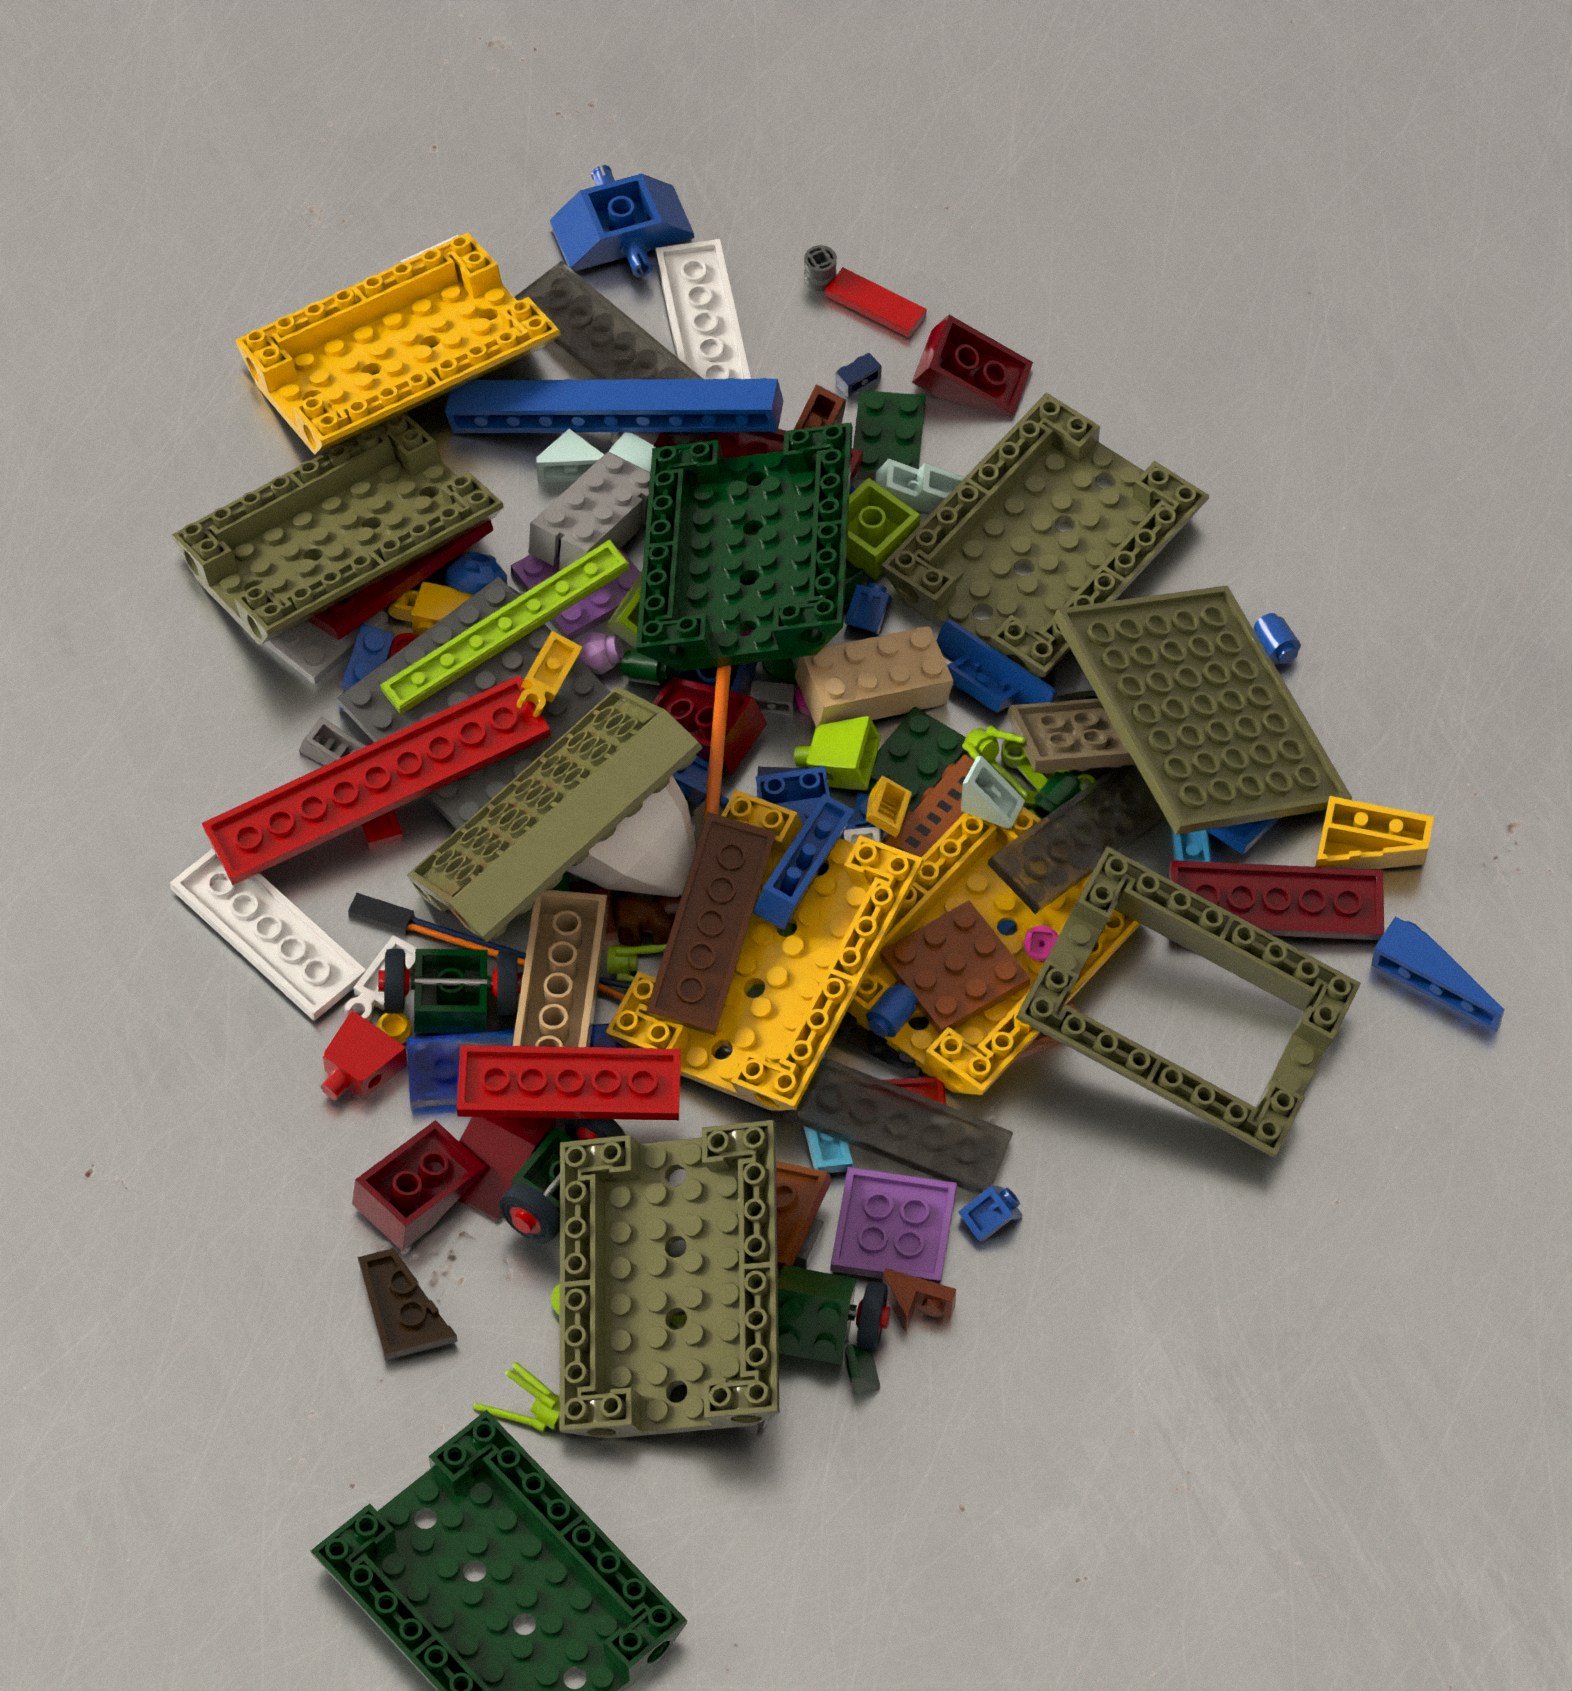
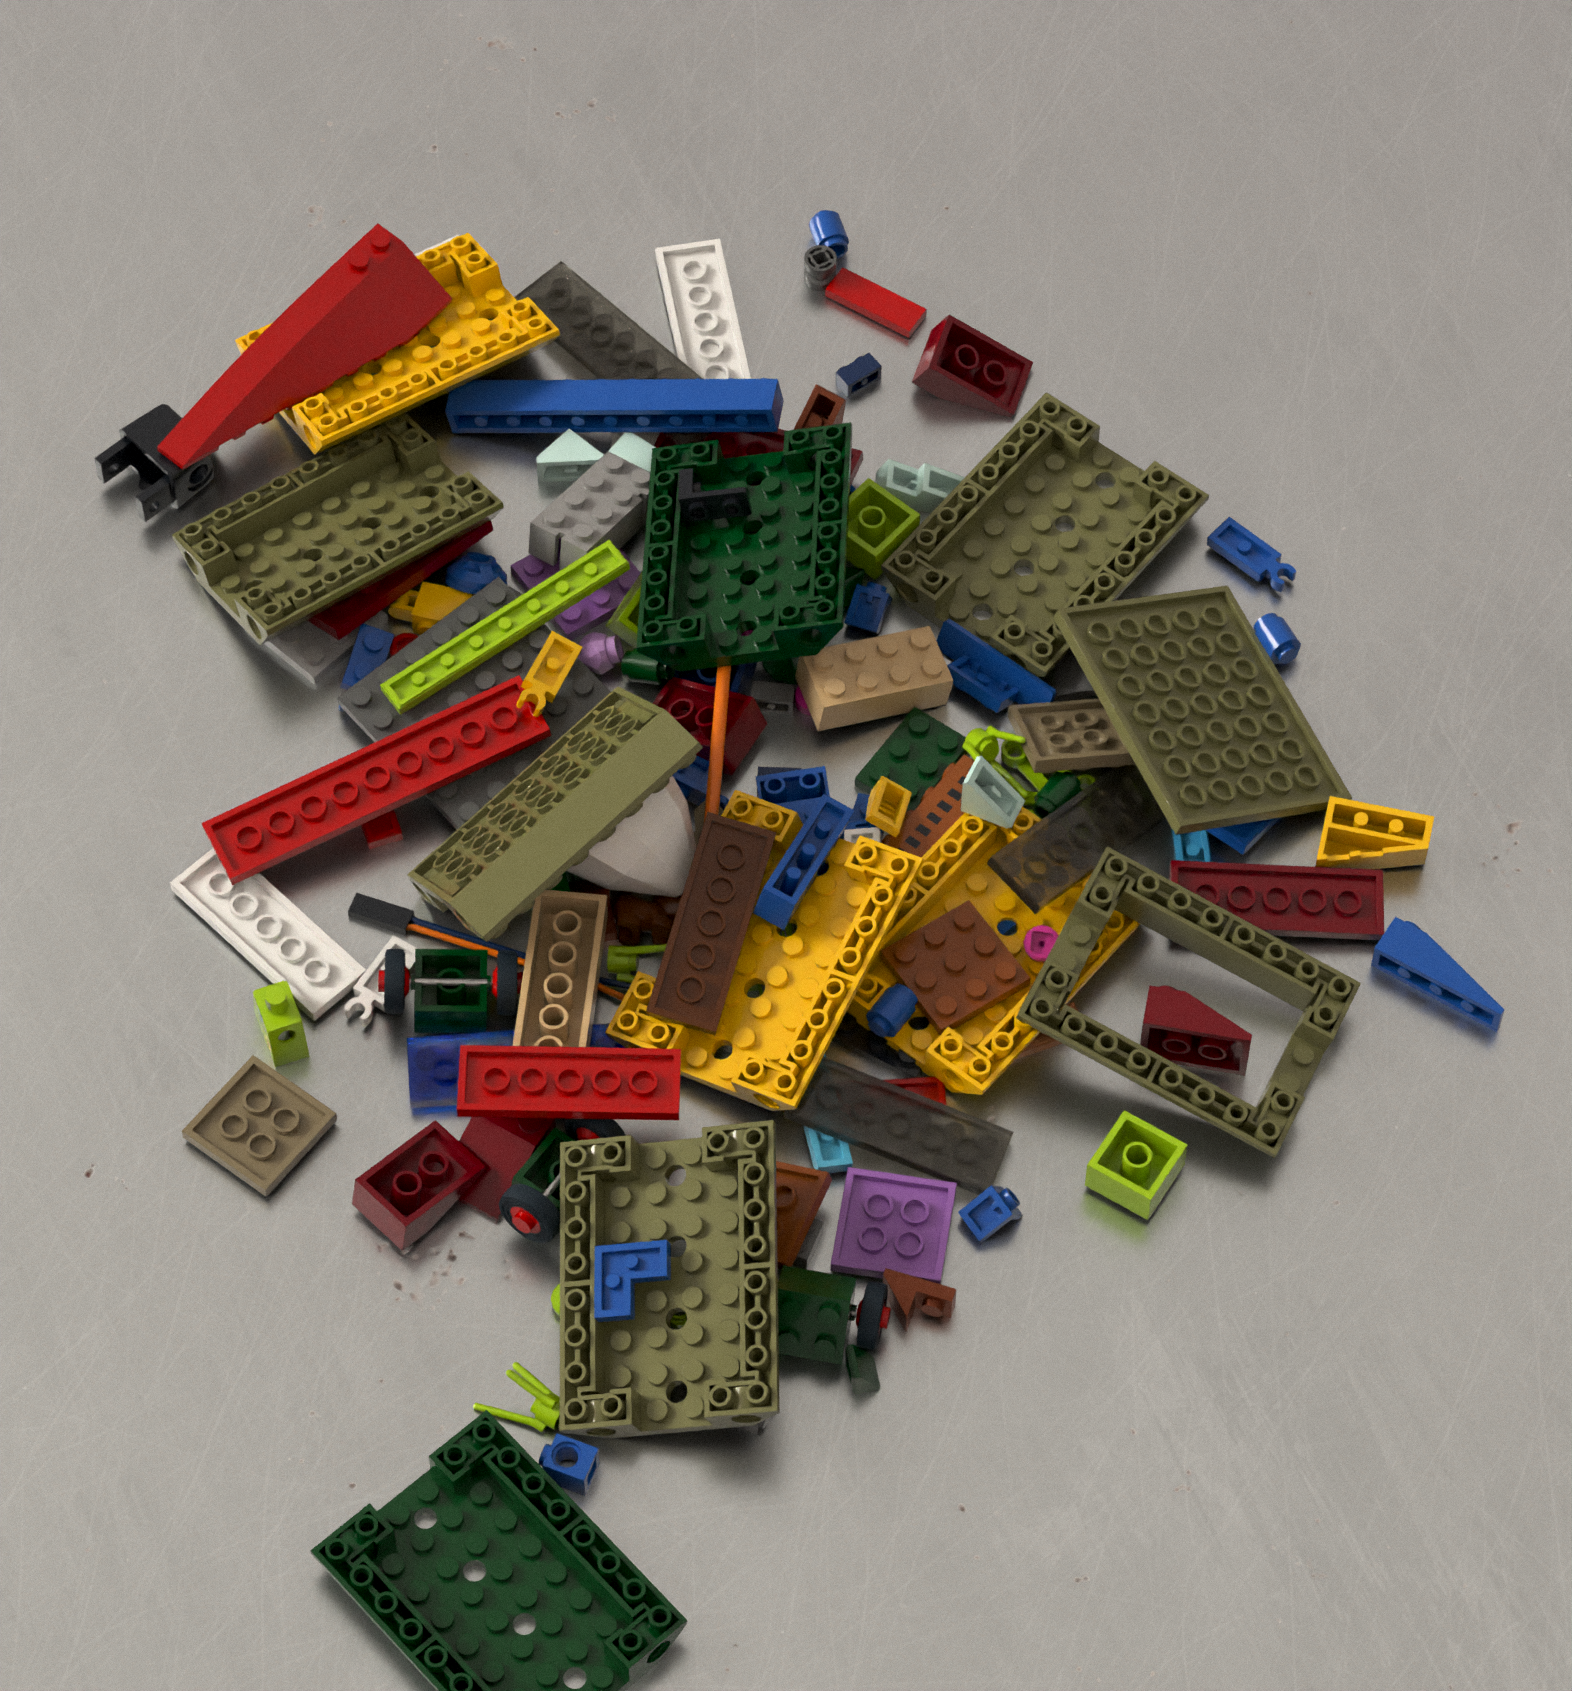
(160, 478): none -> black piece
(259, 1125): none -> dark tan plate
(276, 1014): none -> lime torso
(333, 735): light grey slope -> none
(347, 317): none -> red wedge
(361, 1058): red torso -> none
(396, 1026): yellow plate -> none
(400, 1309): dark brown wing -> none
(573, 1478): none -> blue brick
(619, 1269): none -> blue plate
(620, 221): blue slope -> none
(710, 505): none -> black bracket
(829, 231): none -> blue brick
(845, 750): lime torso -> none
(888, 428): dark green plate -> none
(1136, 1165): none -> lime brick
(1193, 1033): none -> dark red slope
(1250, 553): none -> blue plate

